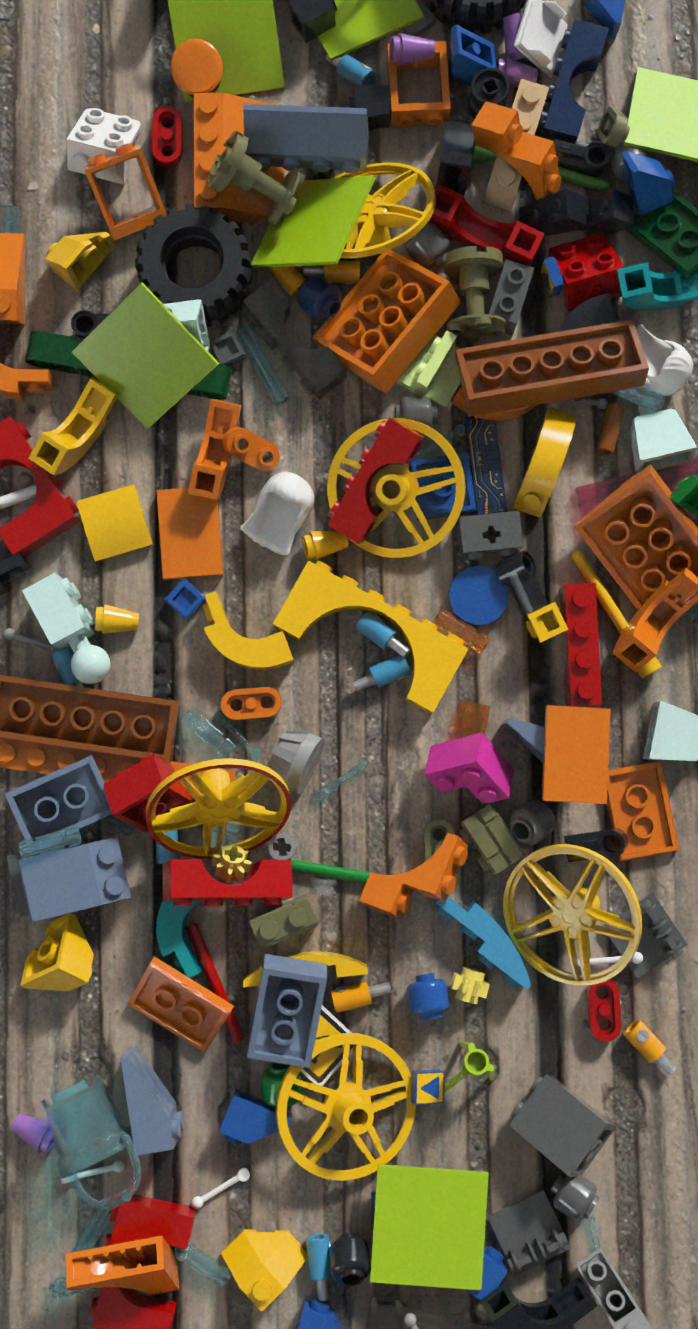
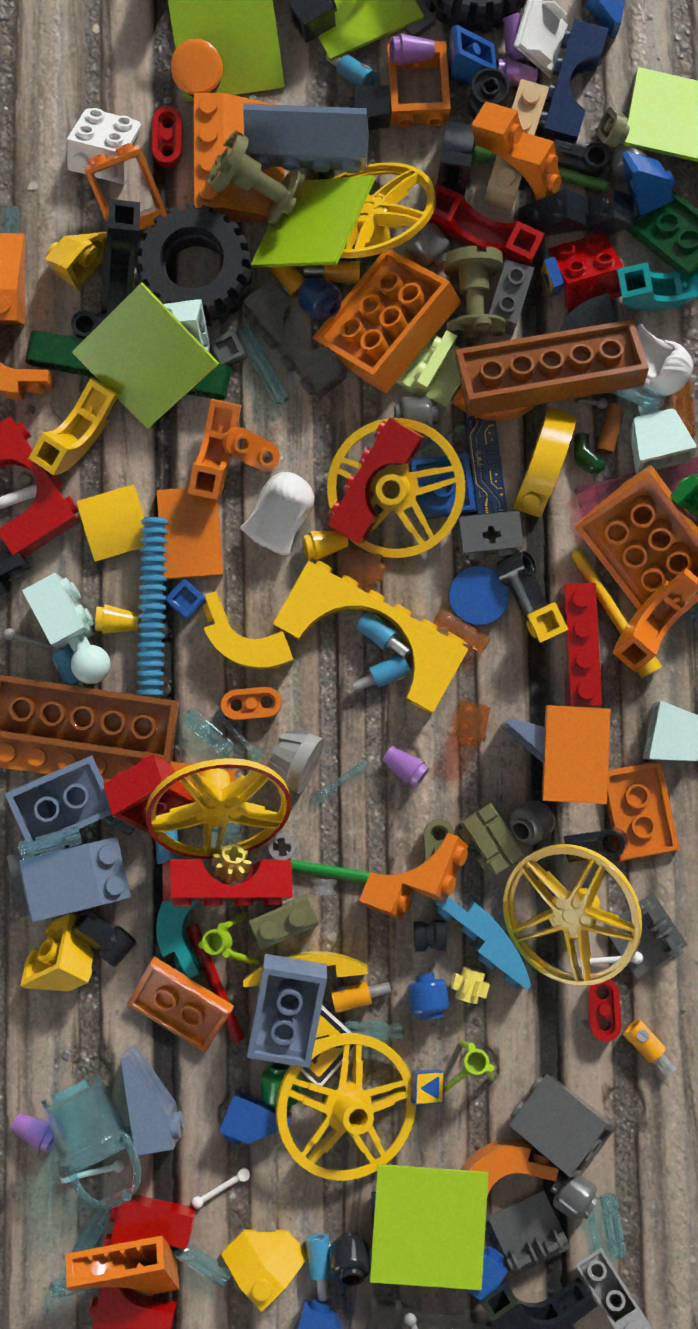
(109, 941): none -> black piece
(119, 252): none -> black arch
(152, 606): none -> dark azure piece
(220, 941): none -> lime plant
(362, 567): none -> clear orange bracket
(378, 1030): none -> clear light blue axle
(405, 766): none -> medium lavender cone
(430, 935): none -> black wheel
(470, 764): dark pink brick -> none
(510, 1157): none -> orange arch
(584, 457): none -> dark green arm
(612, 1225): none -> clear light blue axle
(685, 407): none -> clear orange axle

